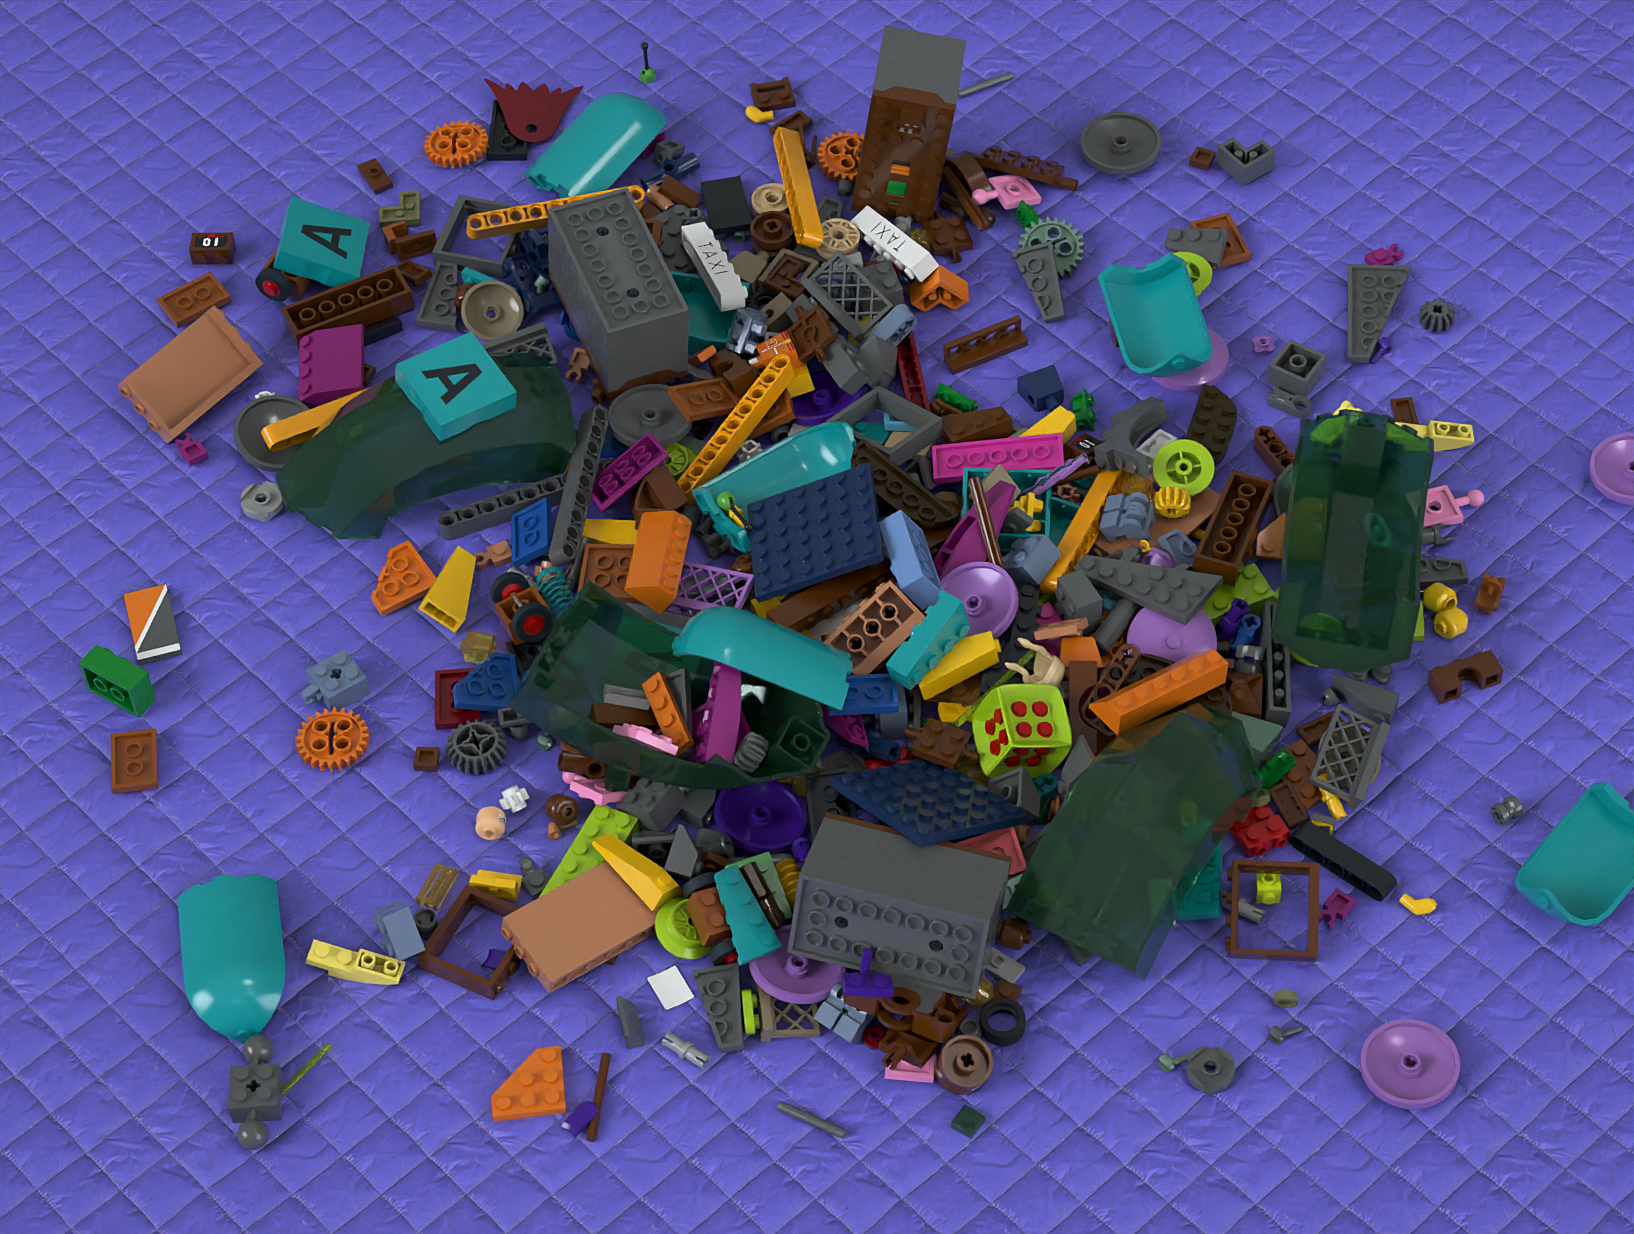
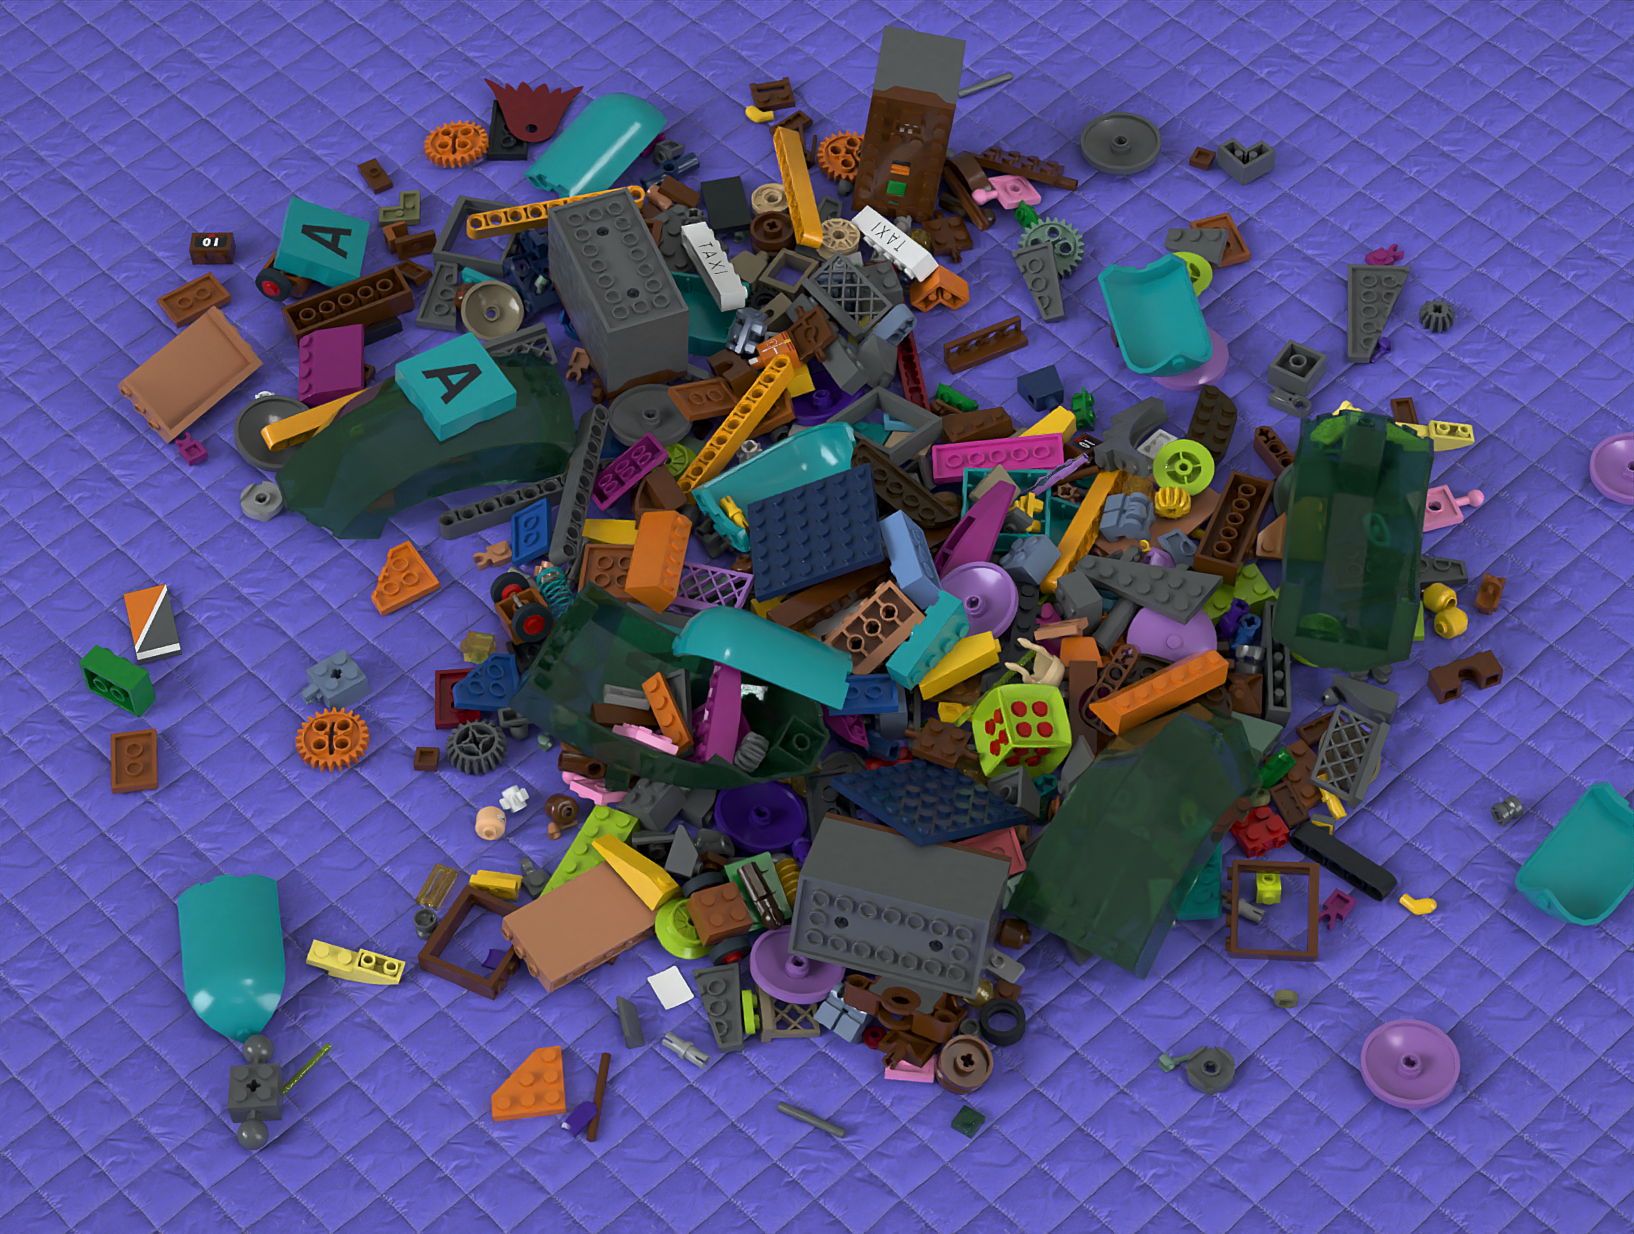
(399, 930): sand blue hinge -> none
(451, 590): yellow slope -> none
(647, 74): hinge -> none
(701, 355): orange tile -> none
(727, 501): hinge -> none
(747, 922): teal wing -> none
(783, 279): reddish brown tile -> none
(865, 983): dark purple plate -> none
(985, 521): reddish brown axle -> none
(1263, 345): medium lavender plate -> none
(1279, 1036): dark grey hand -> none
(1433, 535): dark grey piece -> none

